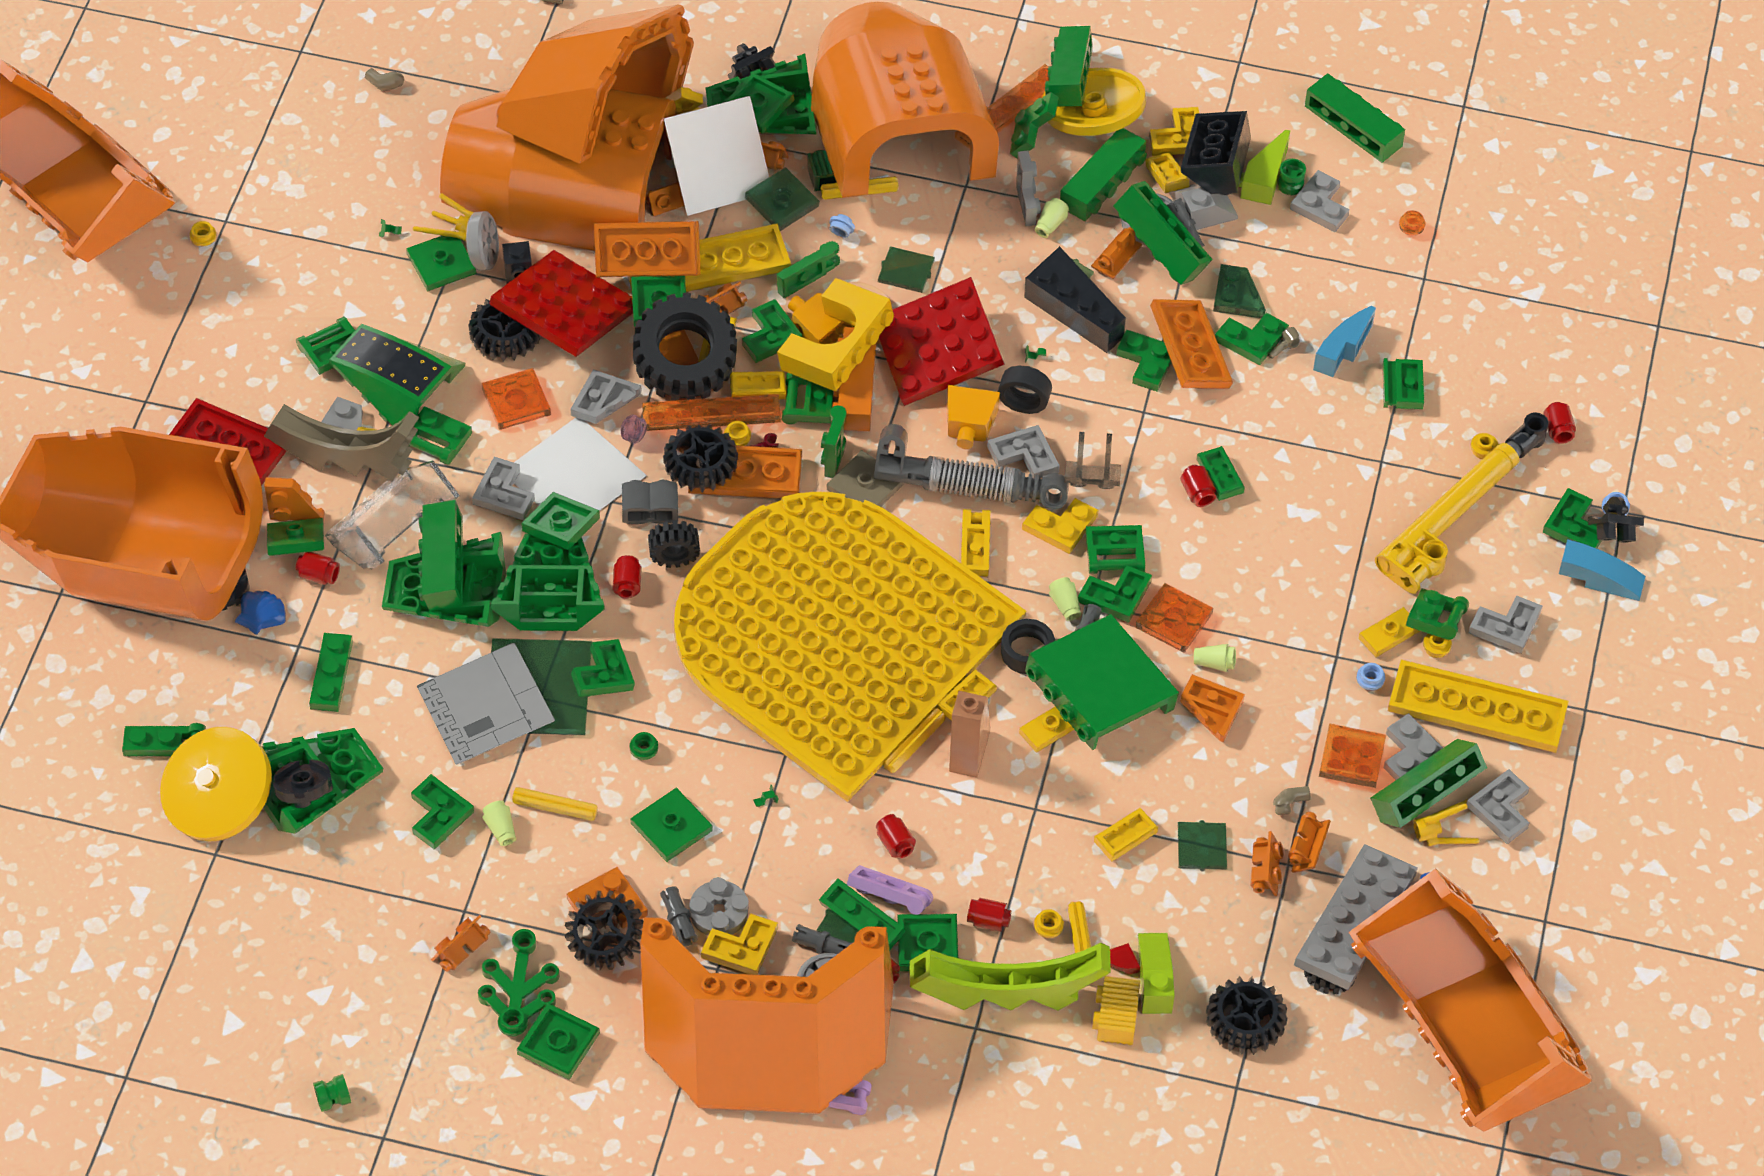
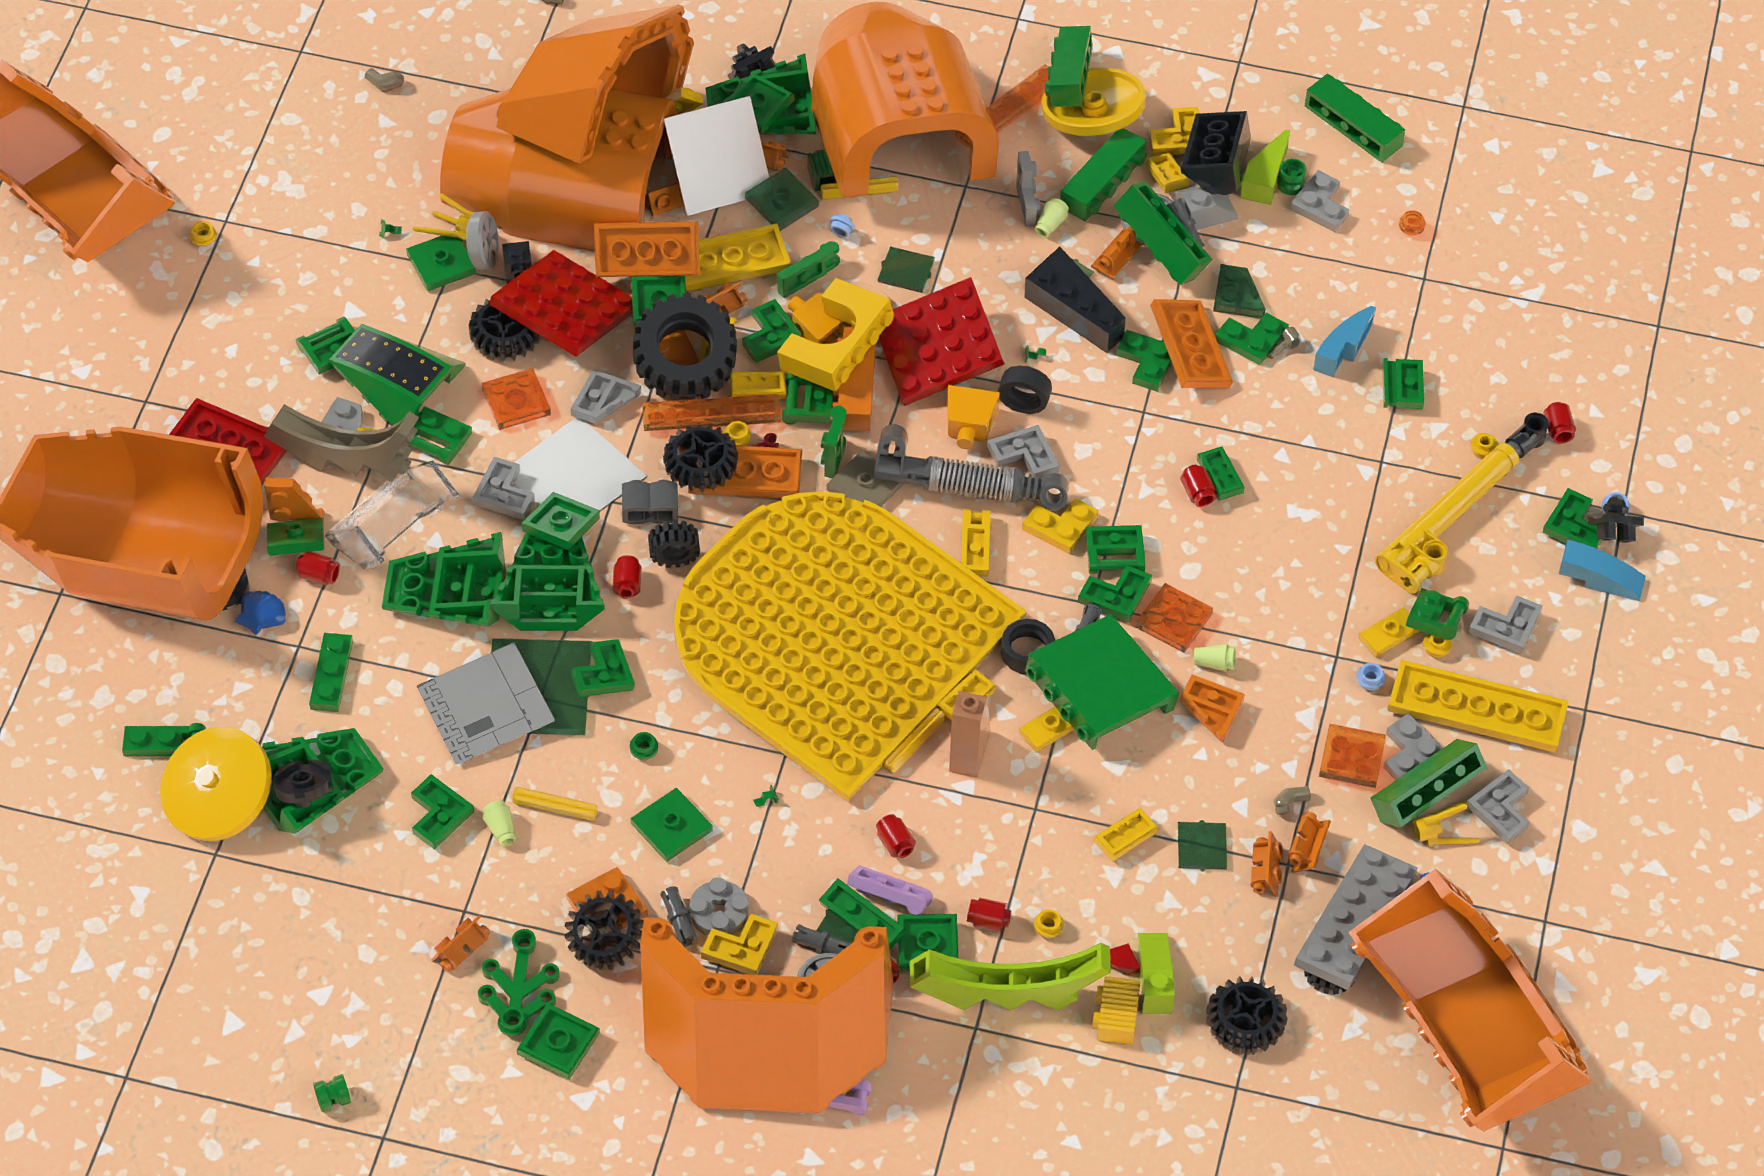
(441, 555): green brick -> none
(633, 429): tile -> none
(1030, 120): green plate -> none
(1065, 597): yellowish green cone -> none
(1079, 926): yellow axle -> none
(1103, 476): clear smoke plate -> none

